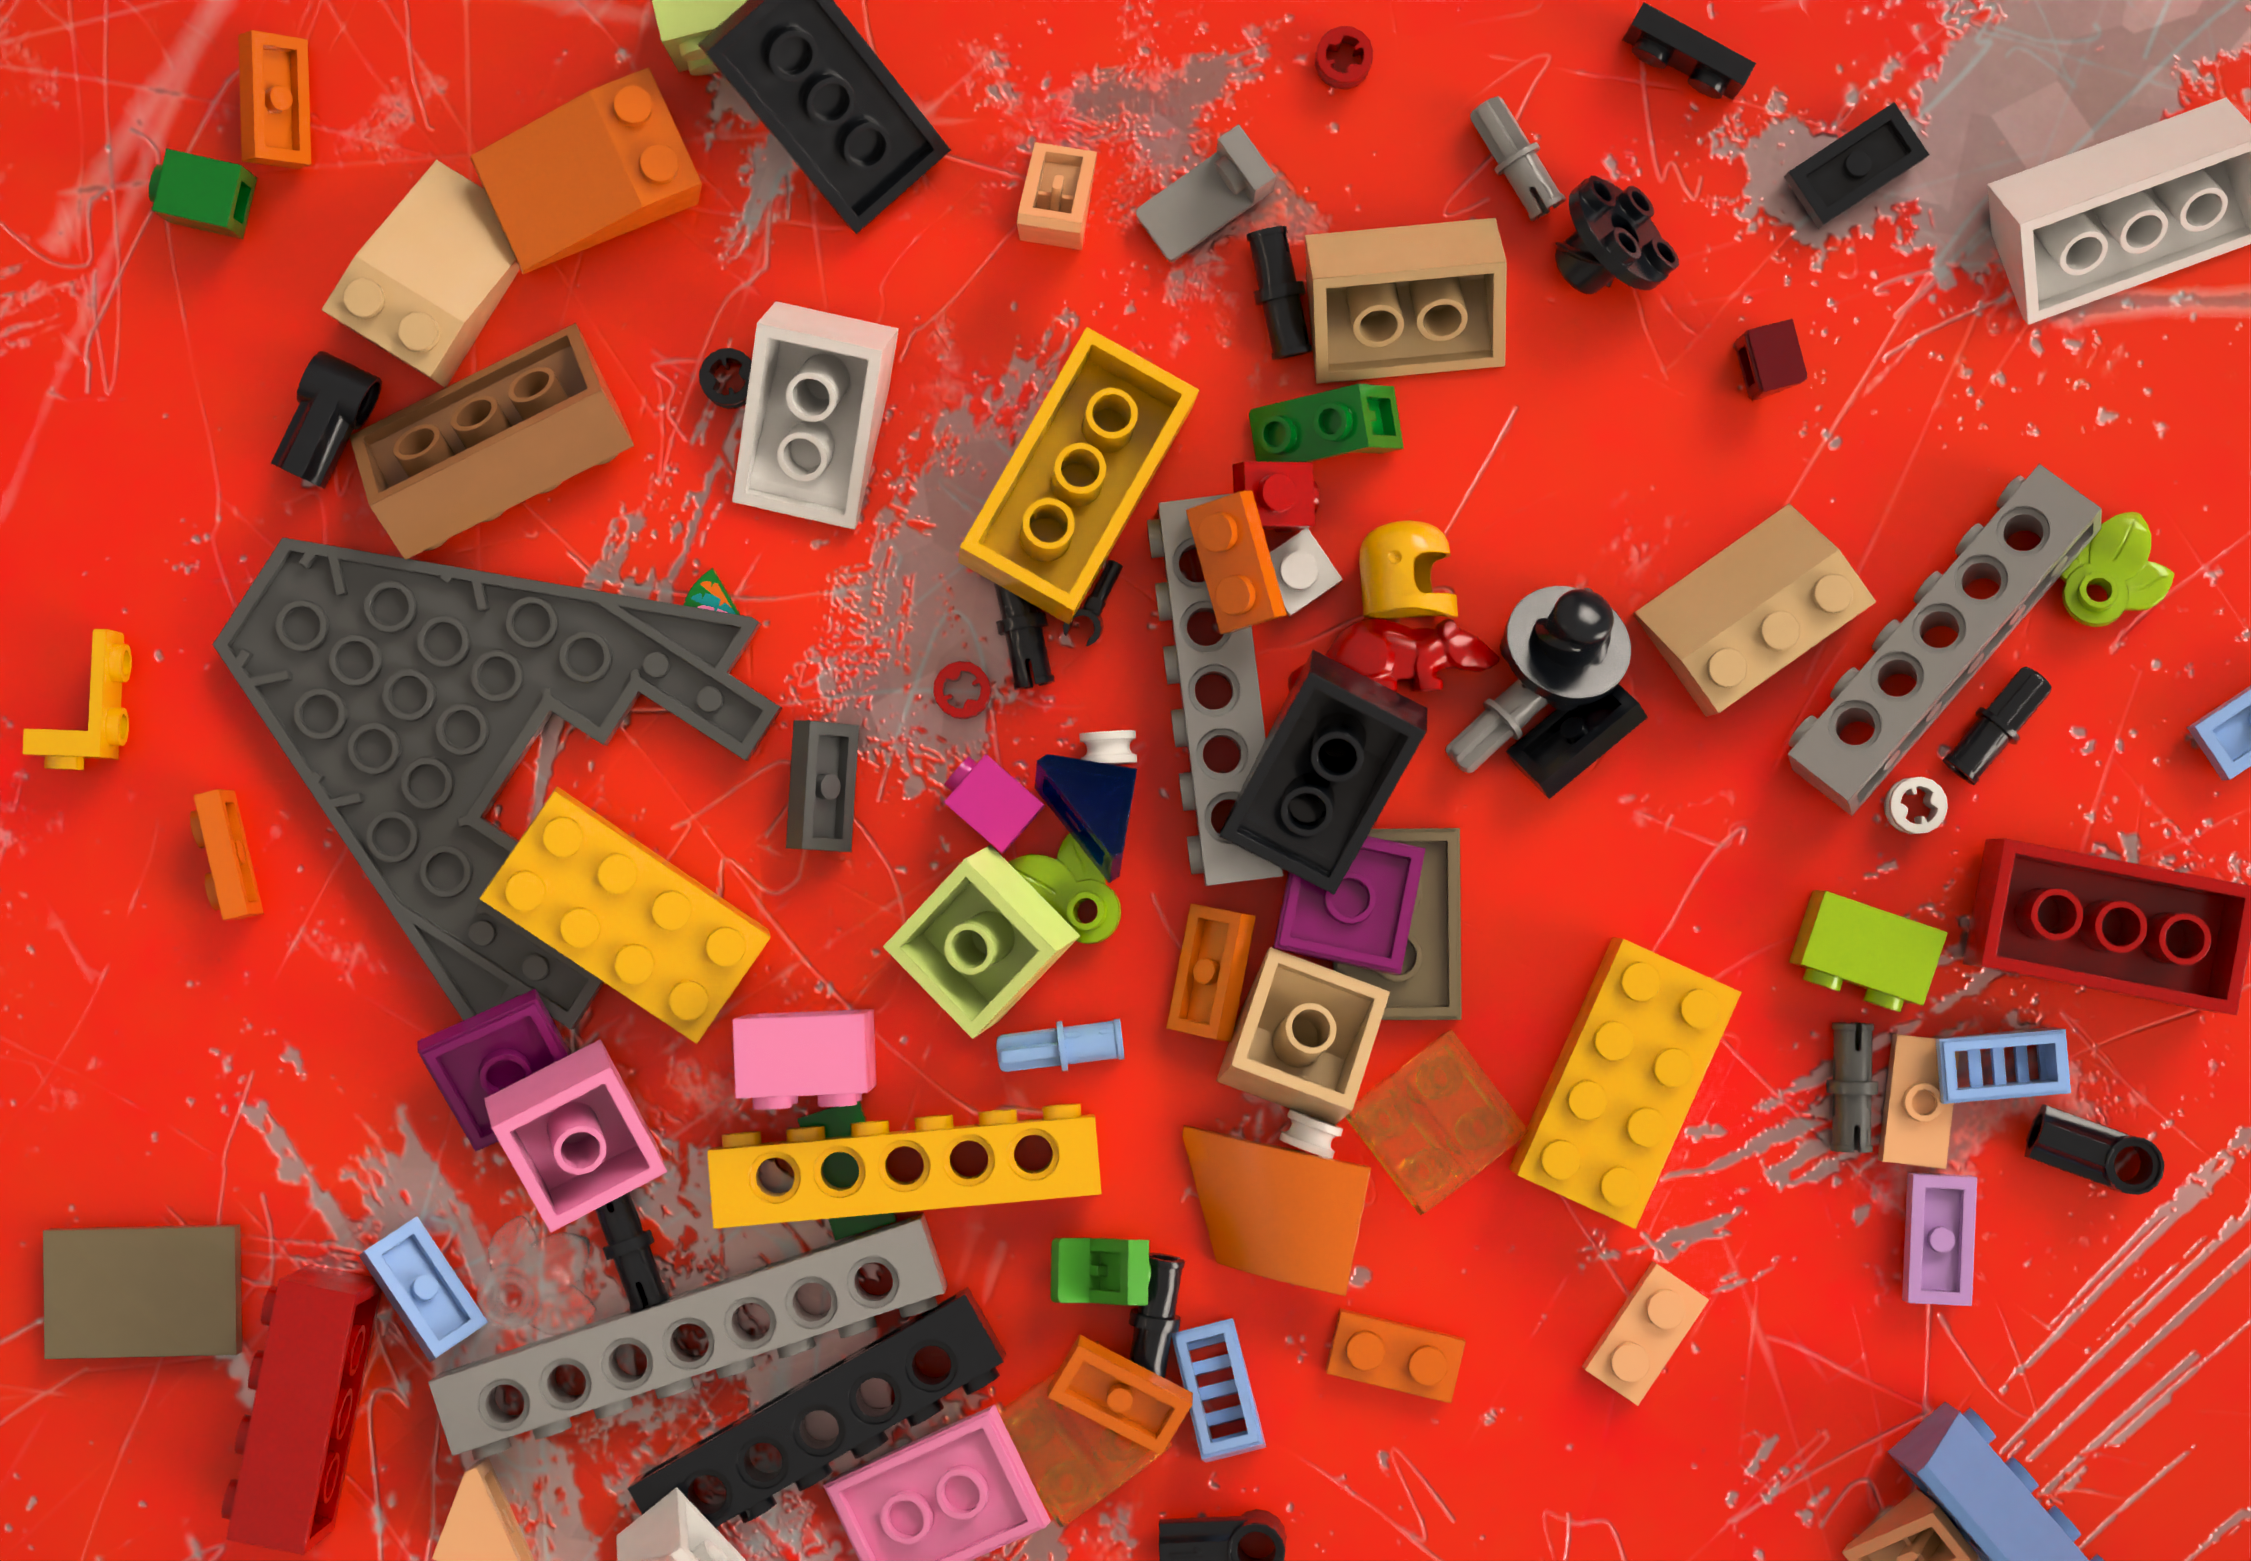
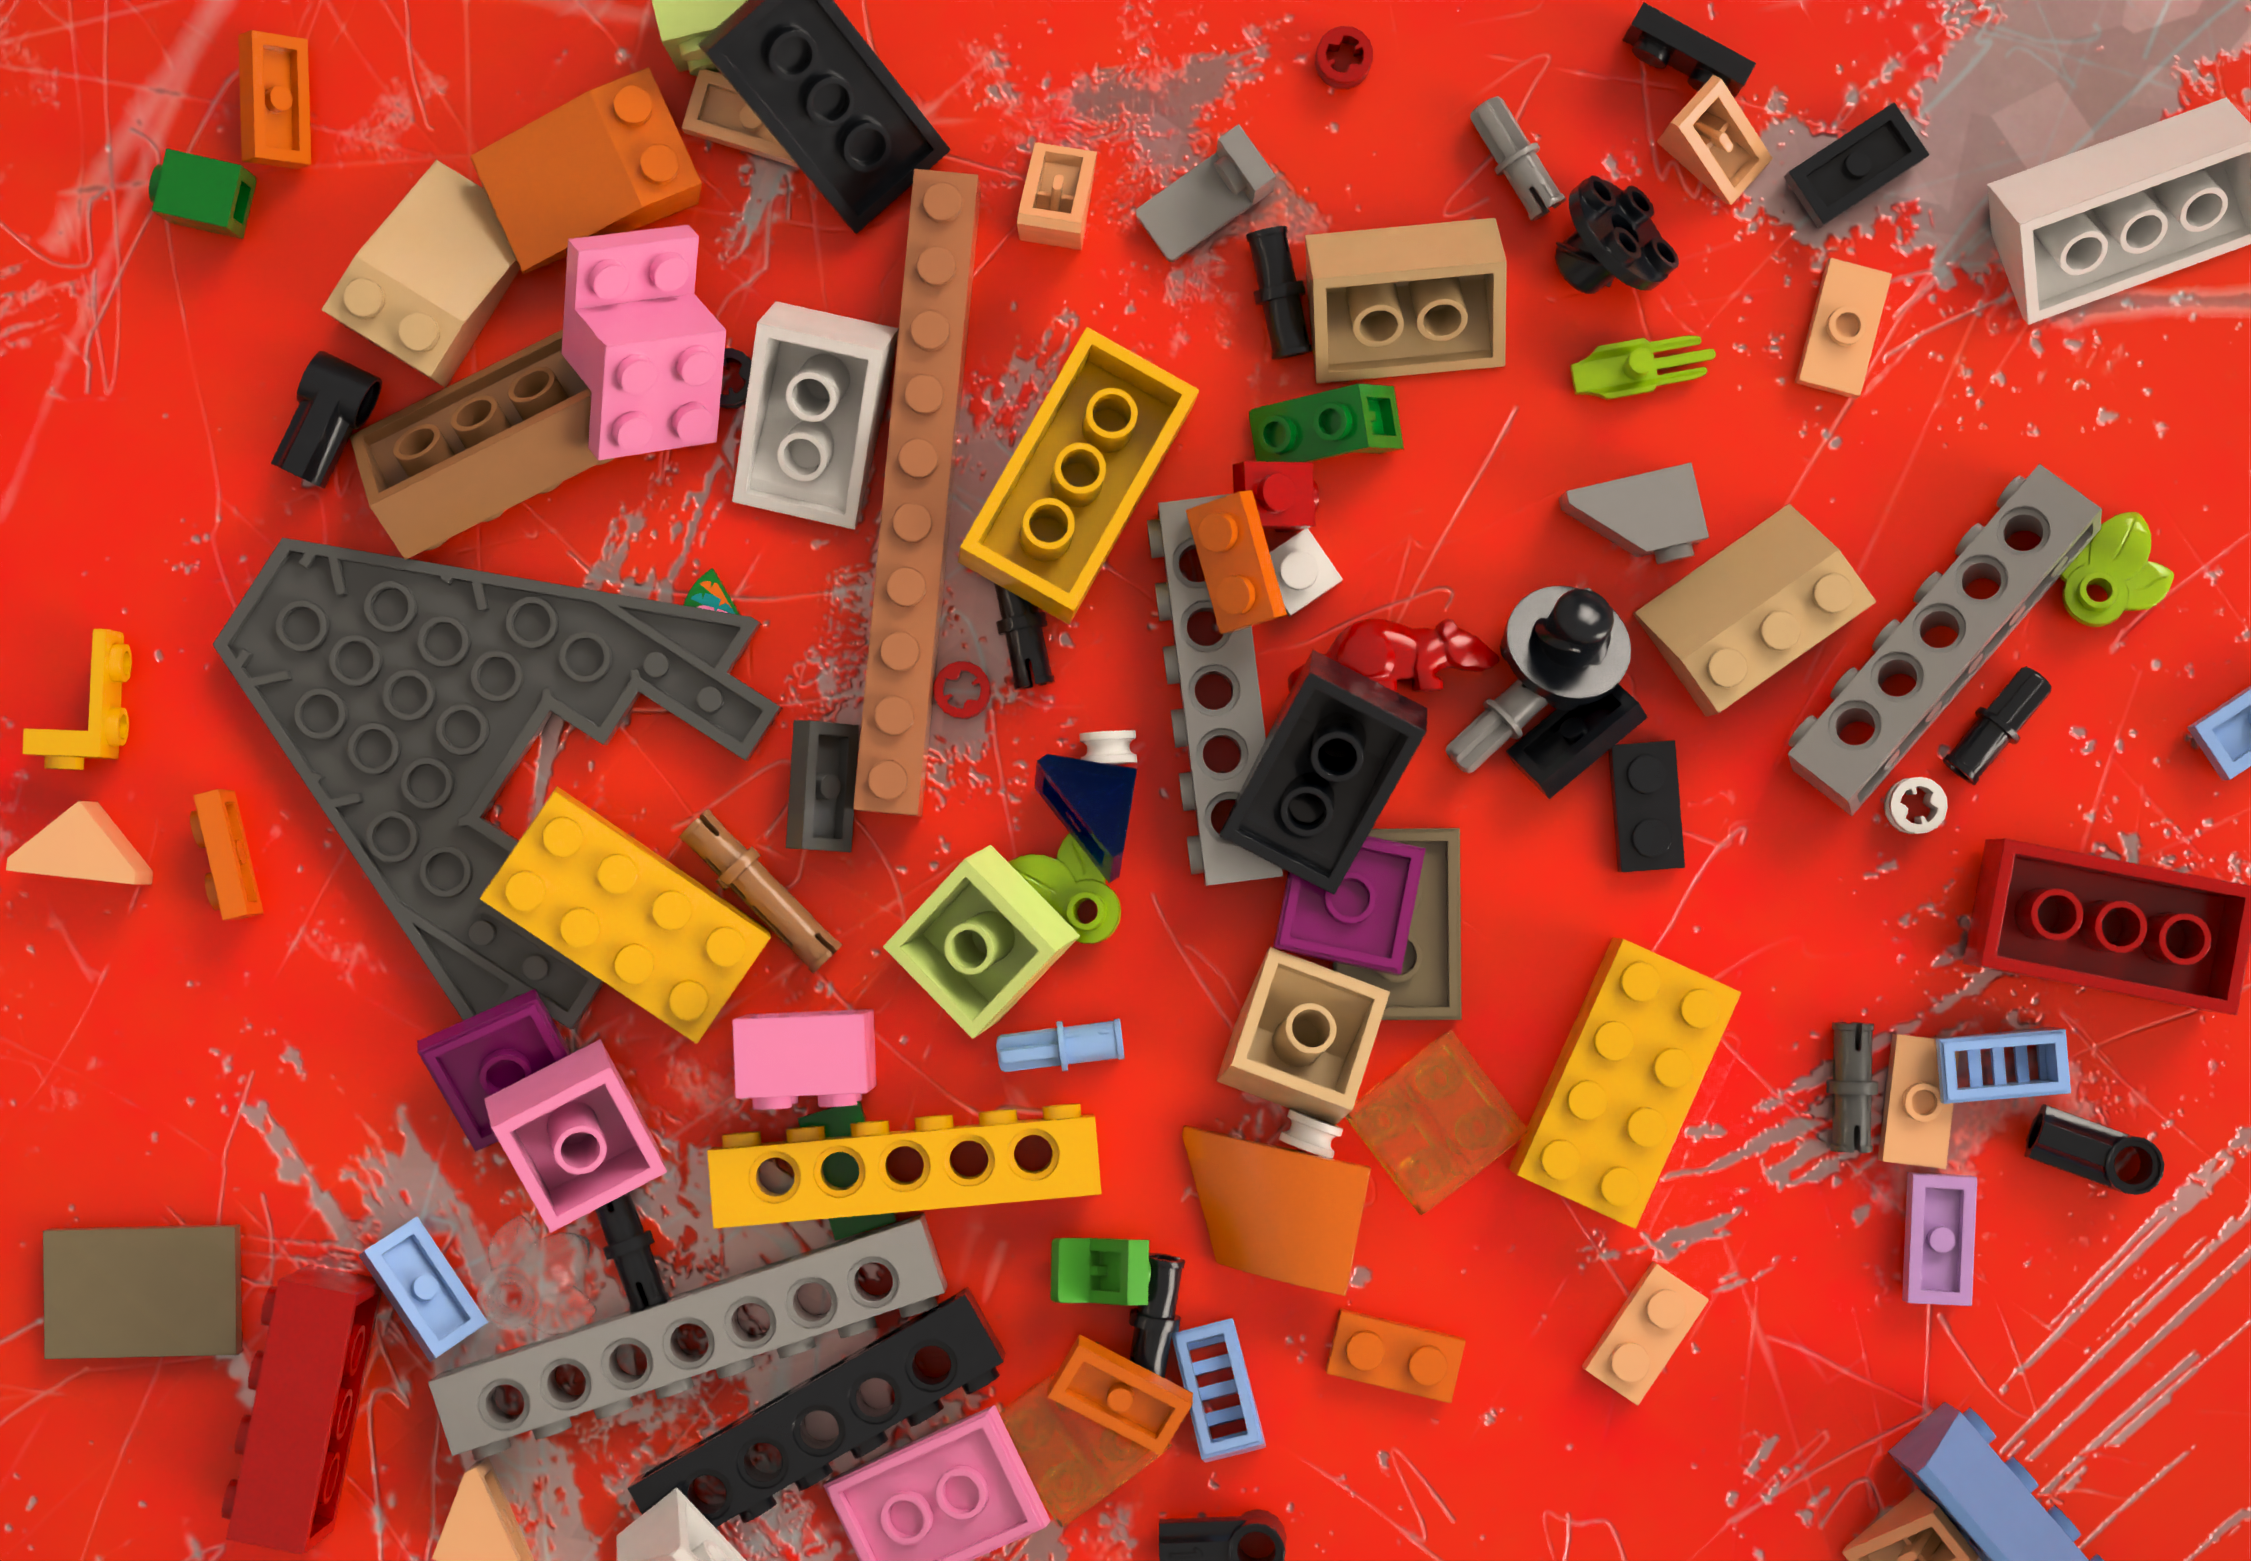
(82, 846): none -> light nougat slope
(642, 341): none -> bright pink bracket
(724, 118): none -> light nougat plate
(759, 890): none -> medium nougat pin
(917, 493): none -> nougat brick
(991, 801): dark pink brick -> none
(1096, 601): black hand -> none
(1211, 972): orange plate -> none
(1397, 572): yellow helmet -> none
(1631, 369): none -> lime piece
(1644, 512): none -> light grey slope
(1646, 806): none -> black plate
(1716, 142): none -> light nougat slope
(1770, 359): dark red slope -> none
(1843, 328): none -> light nougat plate
(1868, 949): lime brick -> none

